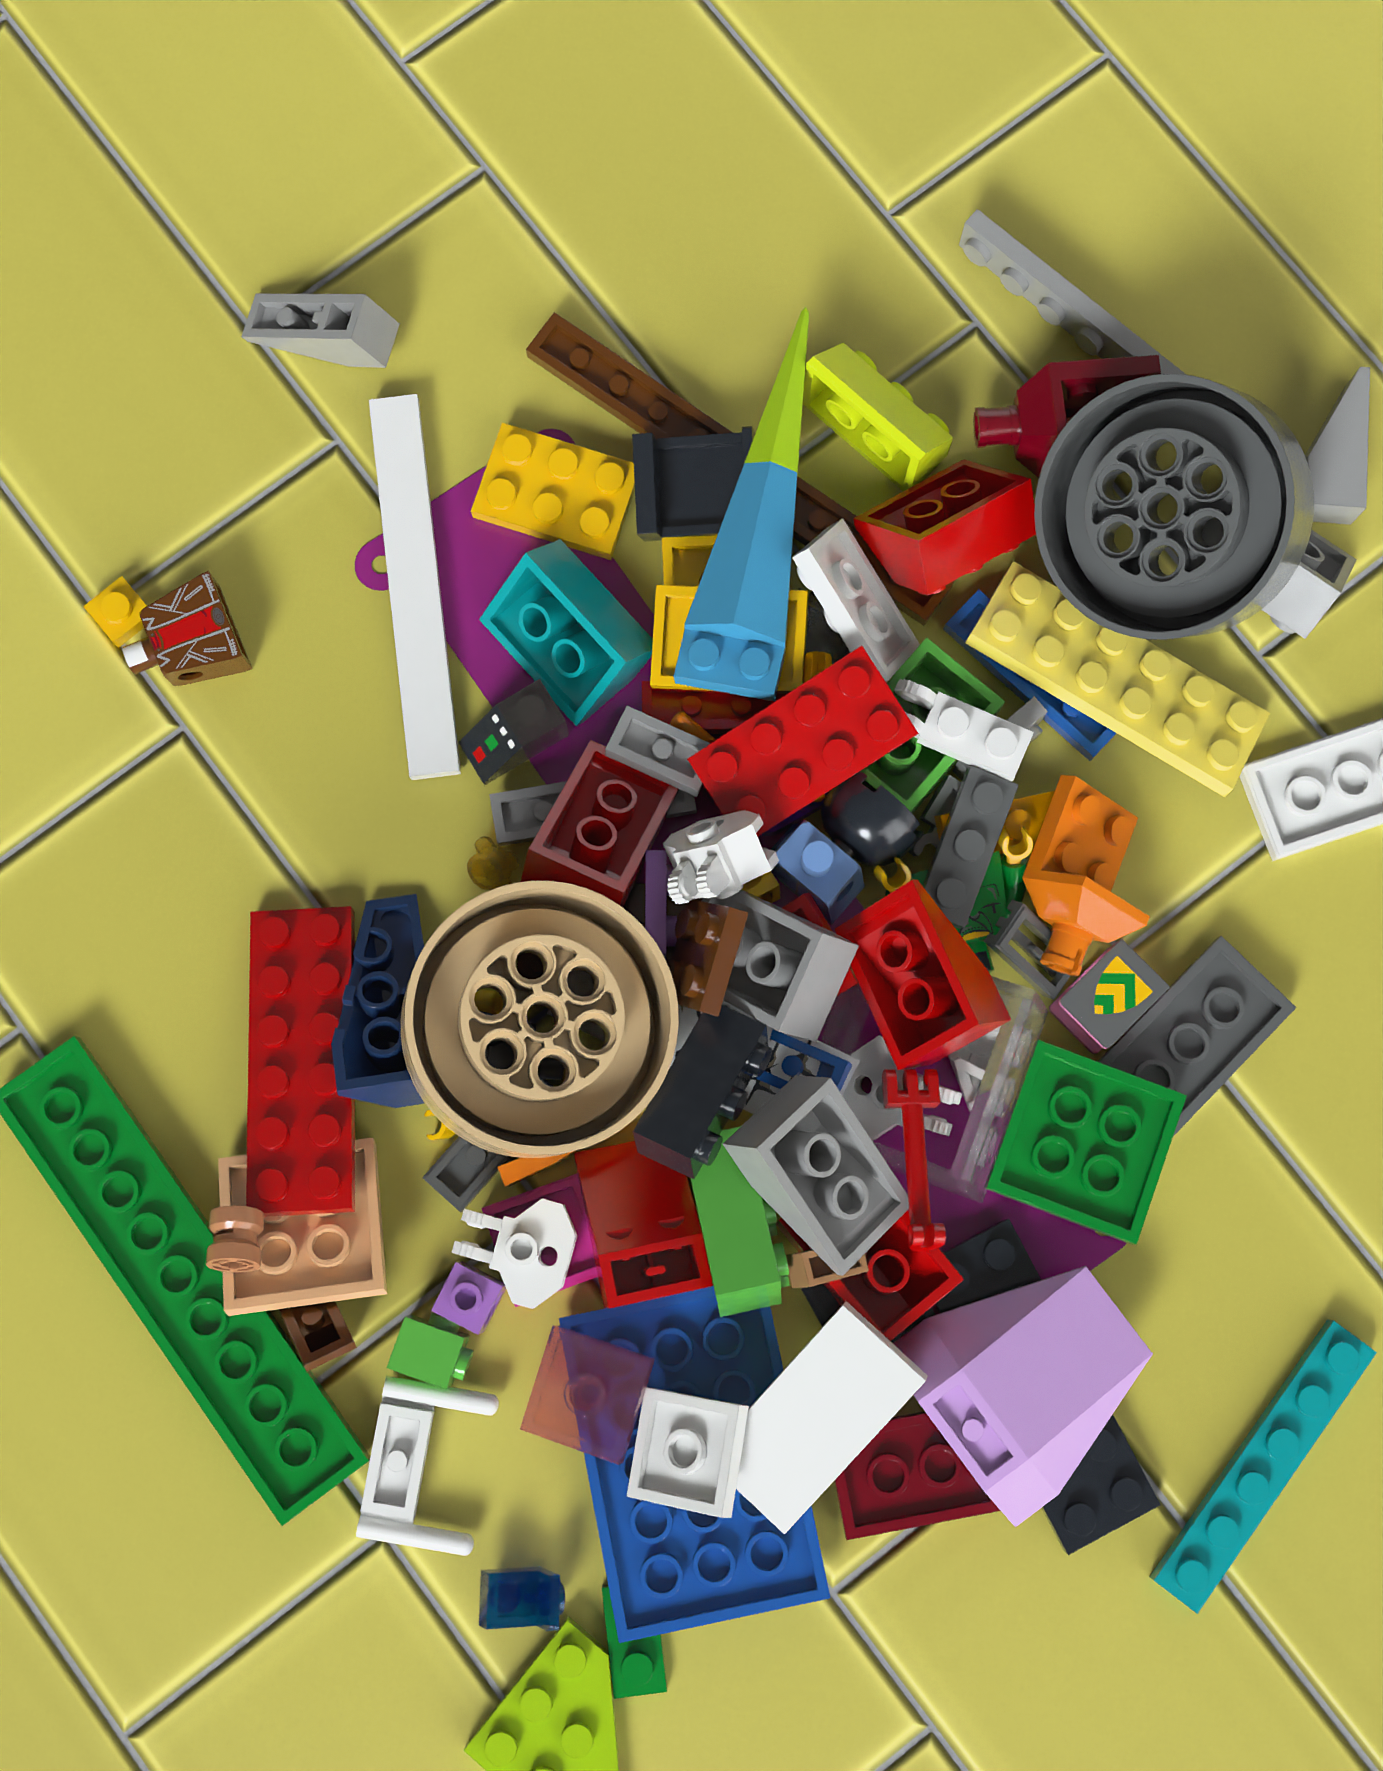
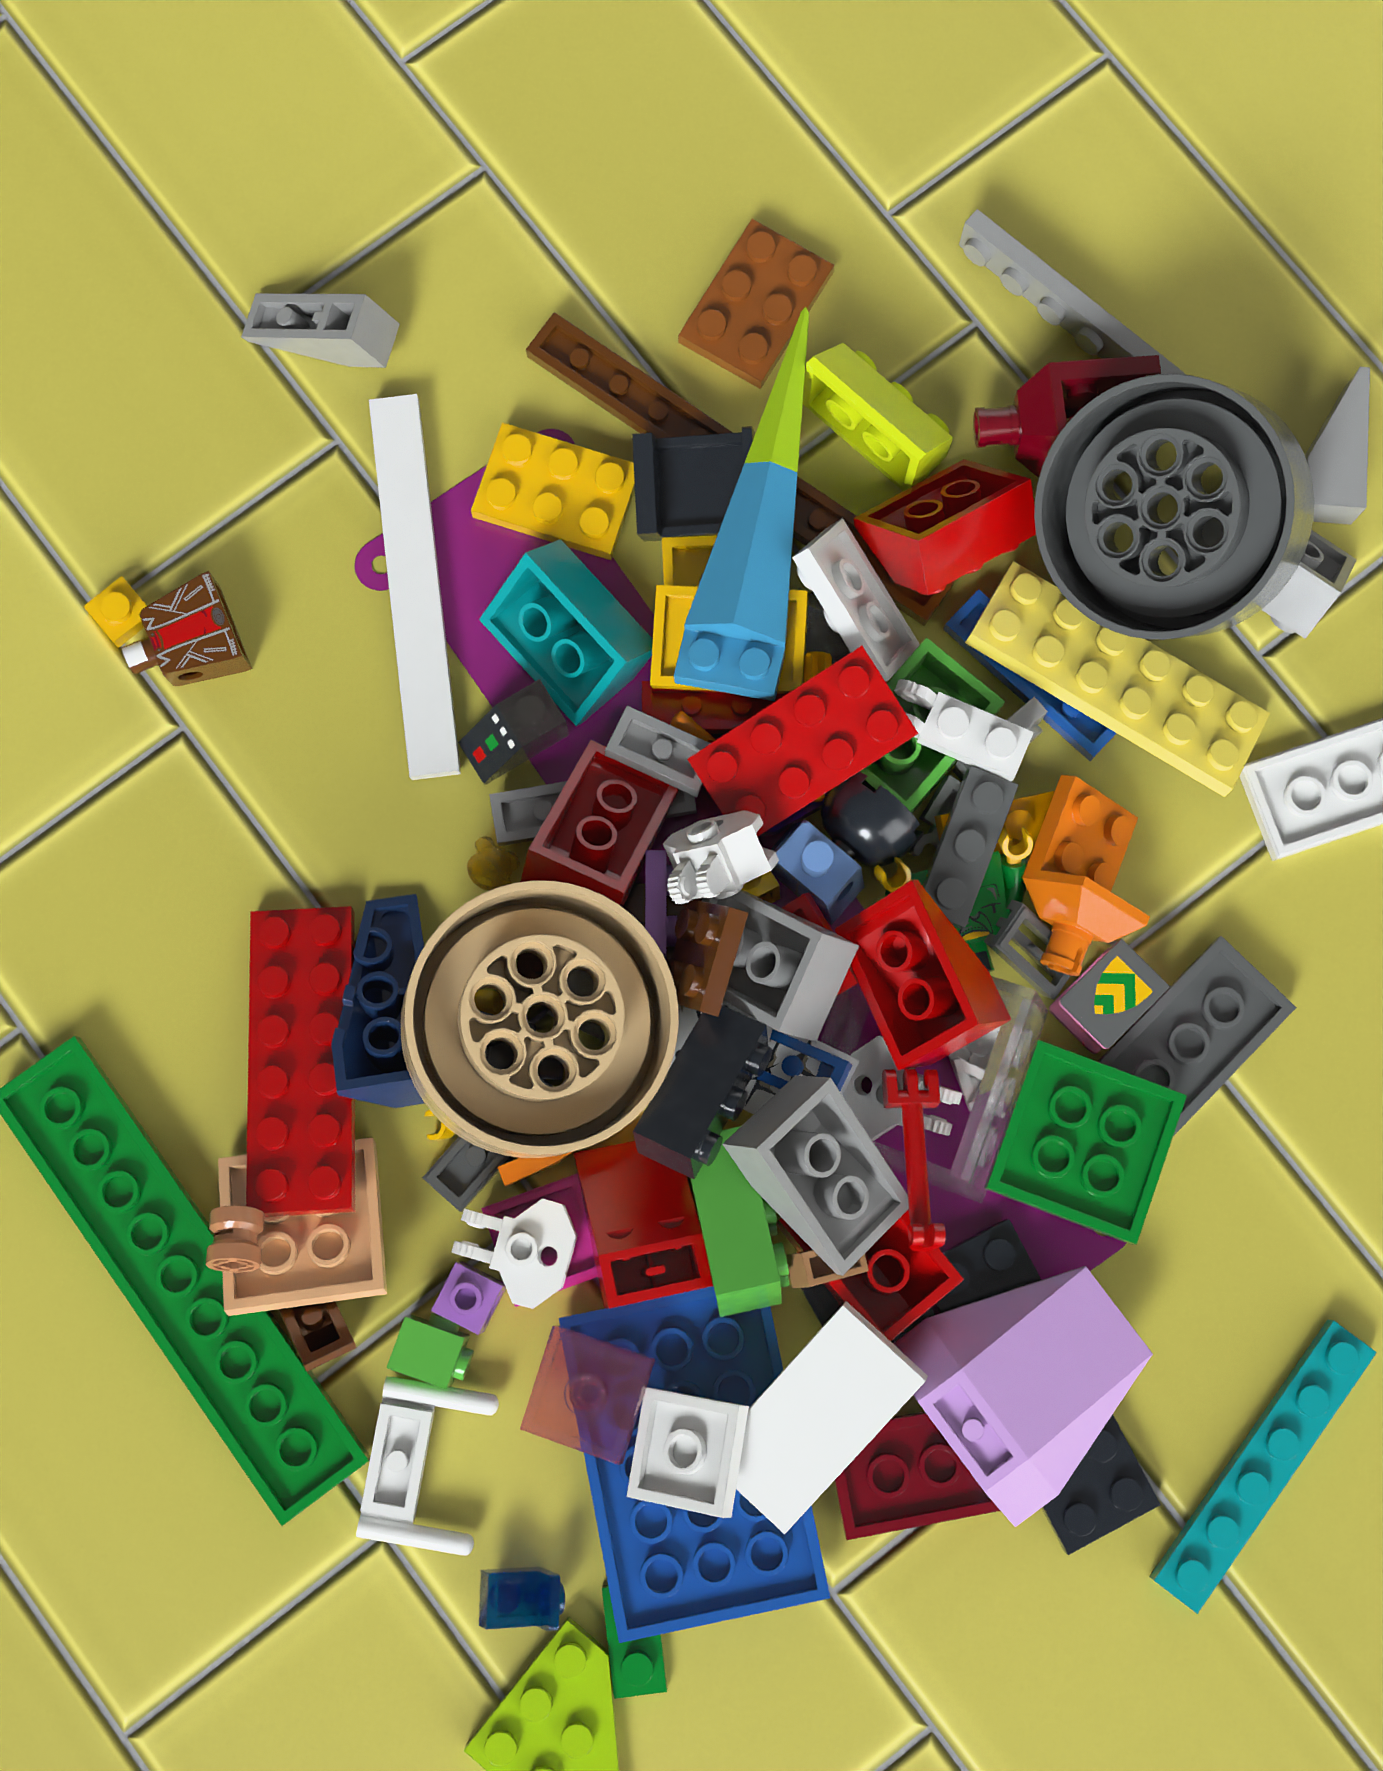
(755, 303): none -> dark orange plate

